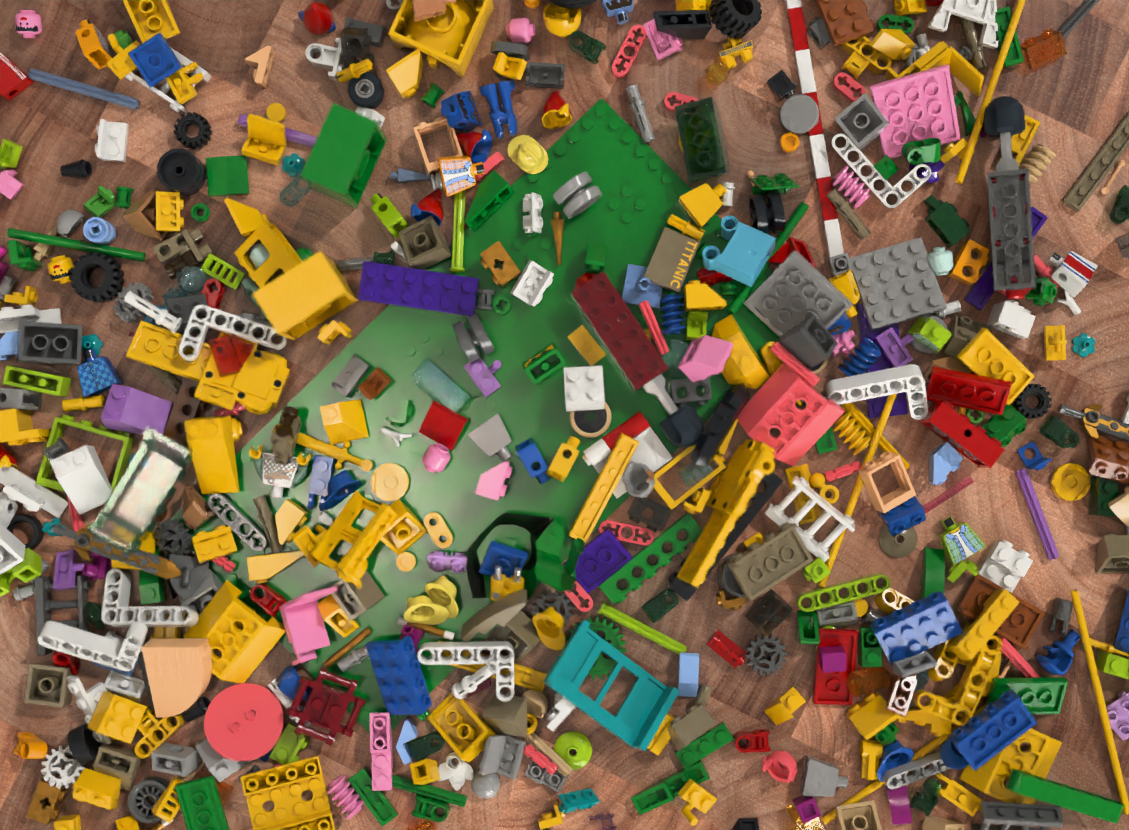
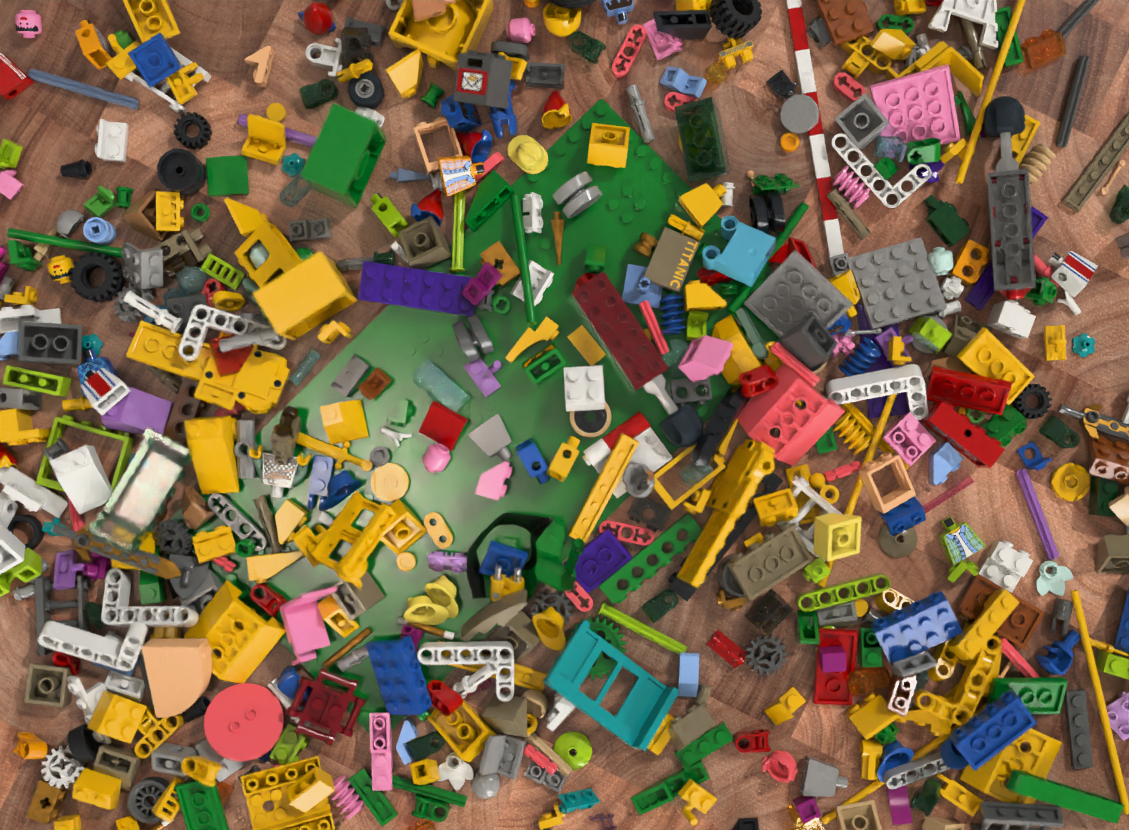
(103, 389): none -> white torso
(143, 266): none -> light grey bracket
(204, 771): none -> yellow piece
(228, 301): none -> yellow plate
(245, 435): none -> light grey piece
(245, 542): none -> green bush
(258, 337): none -> light grey pin
(305, 367): none -> clear light blue pin
(309, 230): none -> light grey slope
(310, 789): none -> yellow brick
(315, 94): none -> clear green piece
(380, 456): none -> light grey tile
(443, 697): none -> red piece
(481, 285): none -> magenta slope
(485, 83): none -> dark grey container
(523, 260): none -> green piece
(546, 331): none -> yellow slope
(608, 145): none -> yellow slope
(645, 245): none -> pearl gold wheel
(681, 82): none -> light blue slope
(752, 334): none -> sand green hinge
(758, 380): none -> red piece
(776, 507): none -> yellow bracket
(836, 535): none -> light yellow slope
(877, 331): none -> light grey hinge
(890, 147): none -> clear light blue bracket
(895, 348): none -> yellow bracket
(908, 438): none -> bright pink slope
(932, 572): green slope -> none
(951, 287): none -> white gear
(1054, 580): none -> light aqua plate
(1072, 101): none -> dark grey axle
(1078, 729): none -> dark grey plate

